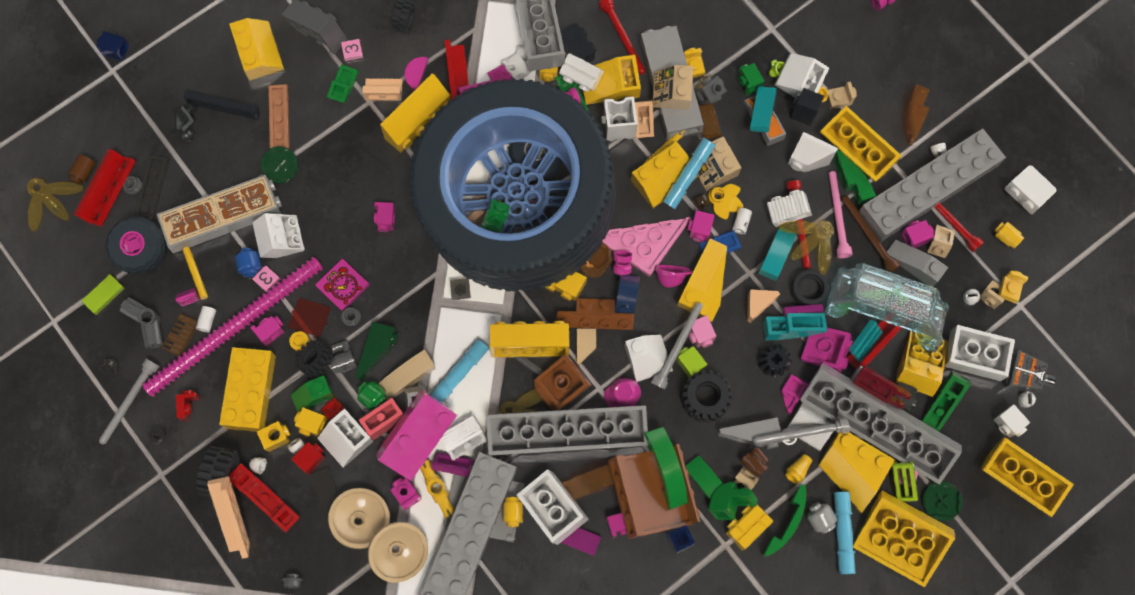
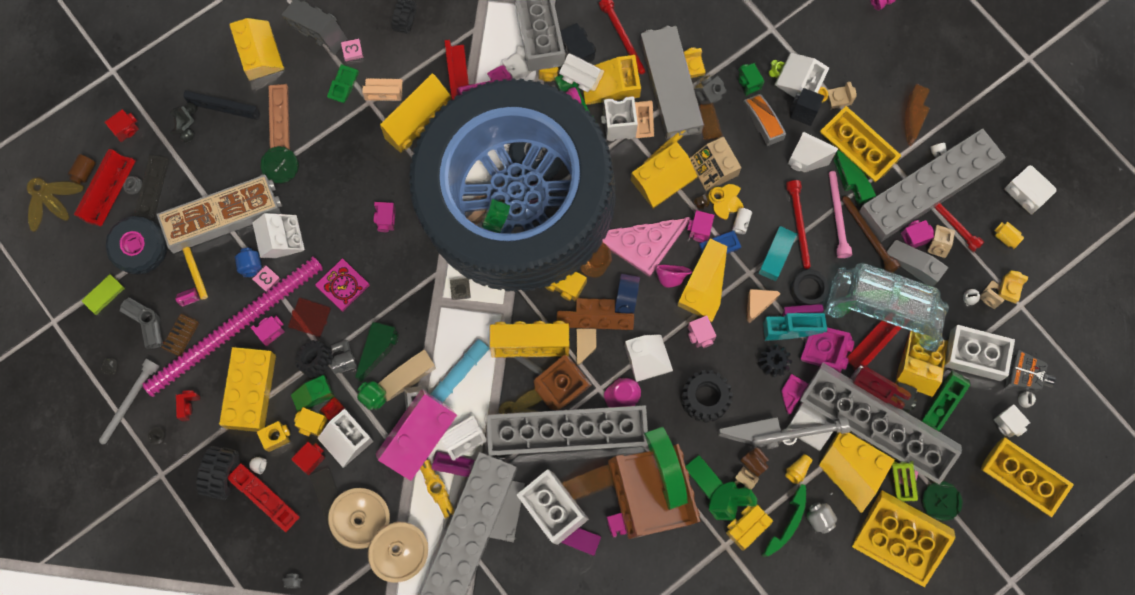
(112, 45): clear blue brick -> none
(122, 125): none -> red brick
(205, 319): white piece -> none
(229, 515): light nougat fence -> none
(295, 446): white hinge -> none
(298, 340): yellow tile -> none
(348, 311): dark grey plate -> none
(381, 419): coral brick -> none
(410, 498): dark pink brick -> none
(415, 71): dark pink tile -> none
(512, 511): yellow brick -> none
(622, 262): dark pink wheel -> none
(661, 379): light grey piece -> none
(673, 87): tan slope -> none
(681, 539): clear blue brick -> none
(689, 173): medium azure piece -> none
(691, 361): lime brick -> none
(763, 109): teal tile -> none
(789, 208): white brick -> none
(818, 235): clear yellow plant -> none
(844, 533): medium azure piece -> none
(865, 340): teal tile -> none

